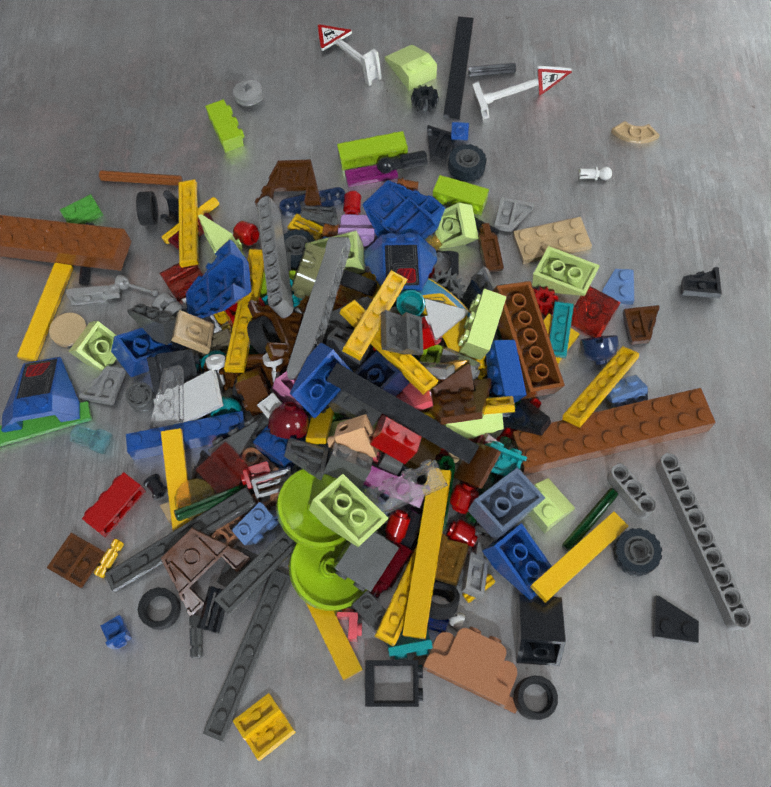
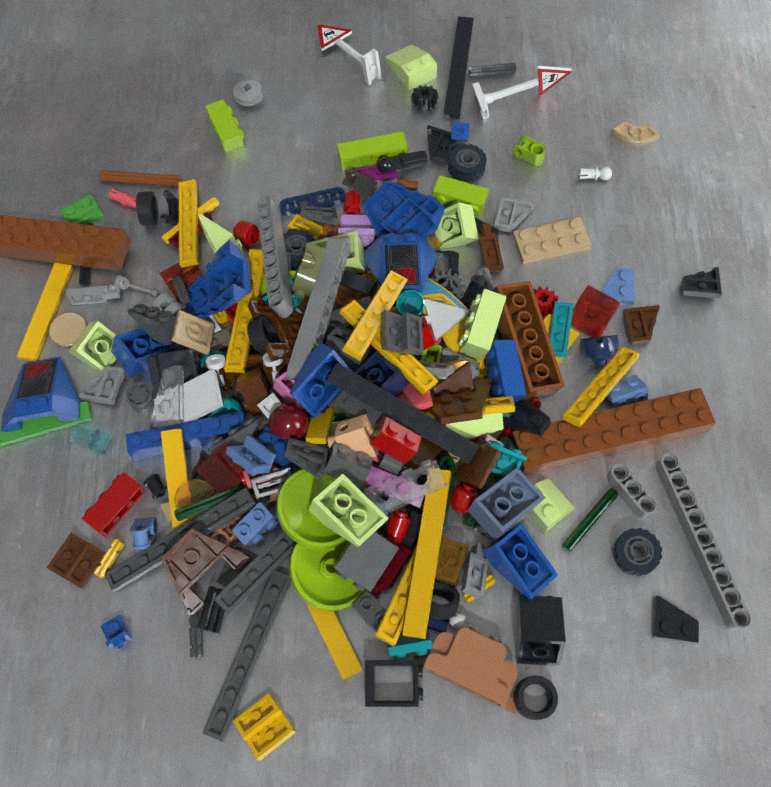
(124, 198): none -> coral pin
(144, 532): none -> medium blue piece
(145, 601): black tyre -> none
(181, 290): none -> dark grey axle
(252, 456): none -> medium blue bracket
(293, 176): reddish brown wing -> none
(355, 627): coral bracket -> none
(360, 183): none -> clear smoke brick
(462, 532): red head -> none
(530, 151): none -> lime piece
(564, 273): yellowish green slope -> none
(579, 557): yellow tile -> none

